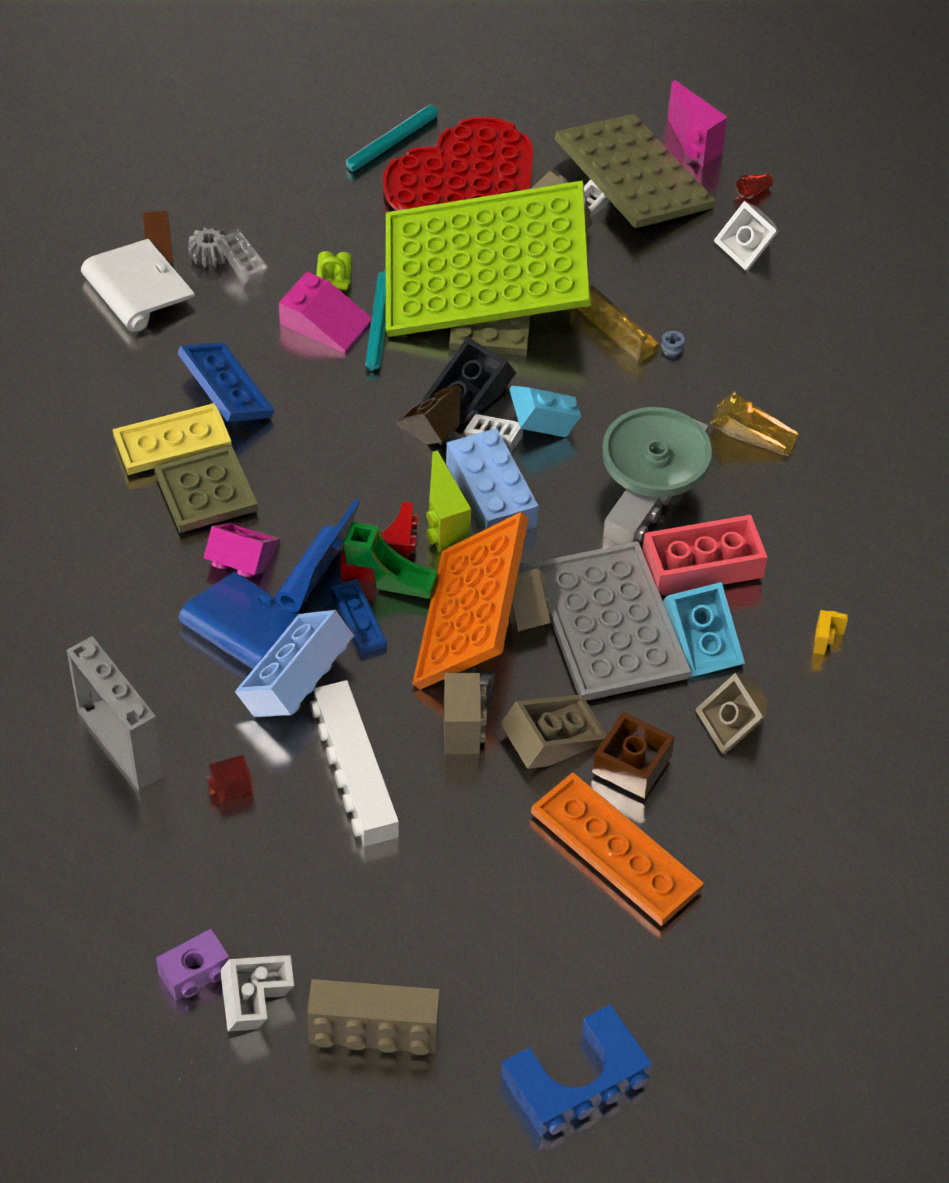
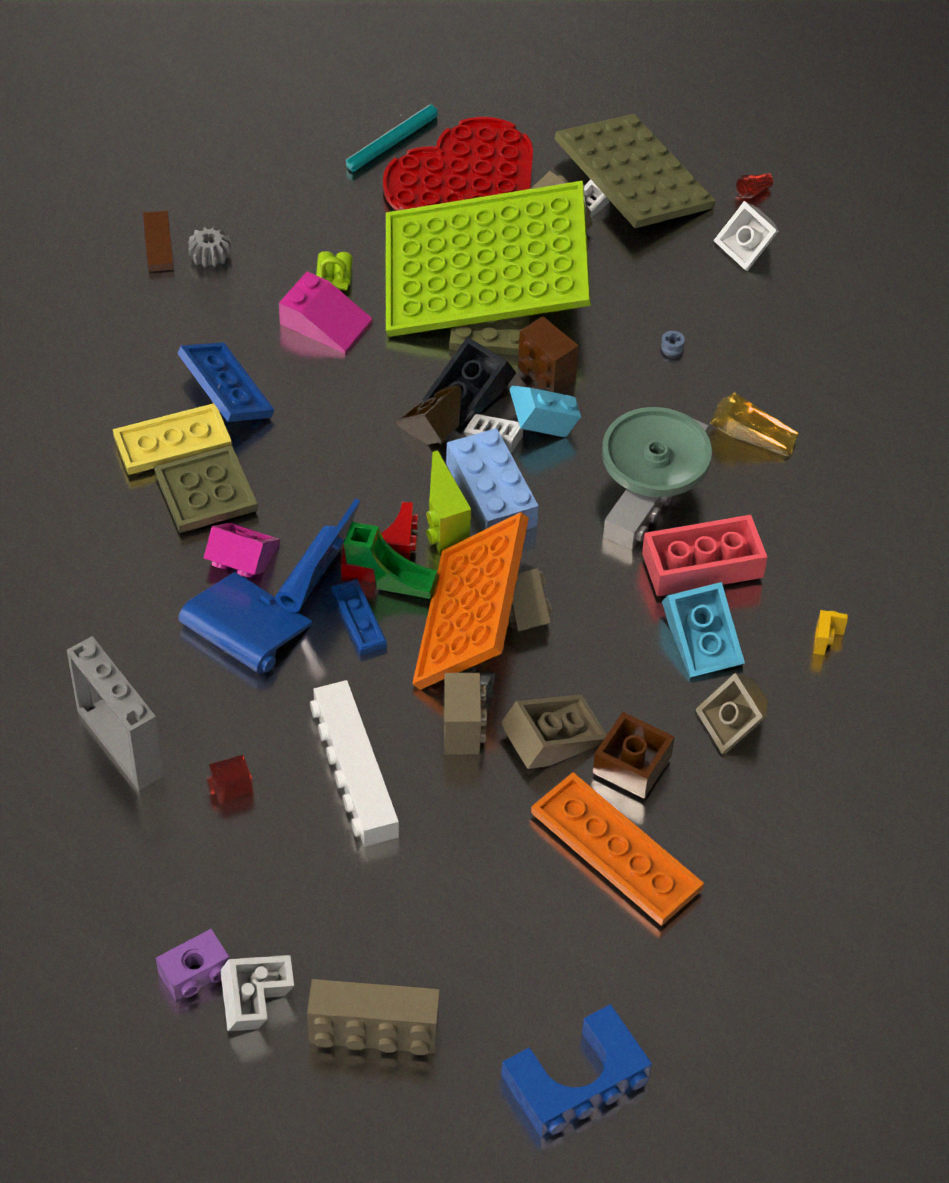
(135, 282): white door -> none
(239, 267): clear slope -> none
(294, 664): light blue brick -> none
(377, 326): teal axle -> none
(547, 356): none -> reddish brown brick
(611, 621): light grey plate -> none
(619, 326): clear yellow fence -> none
(696, 124): dark pink slope -> none

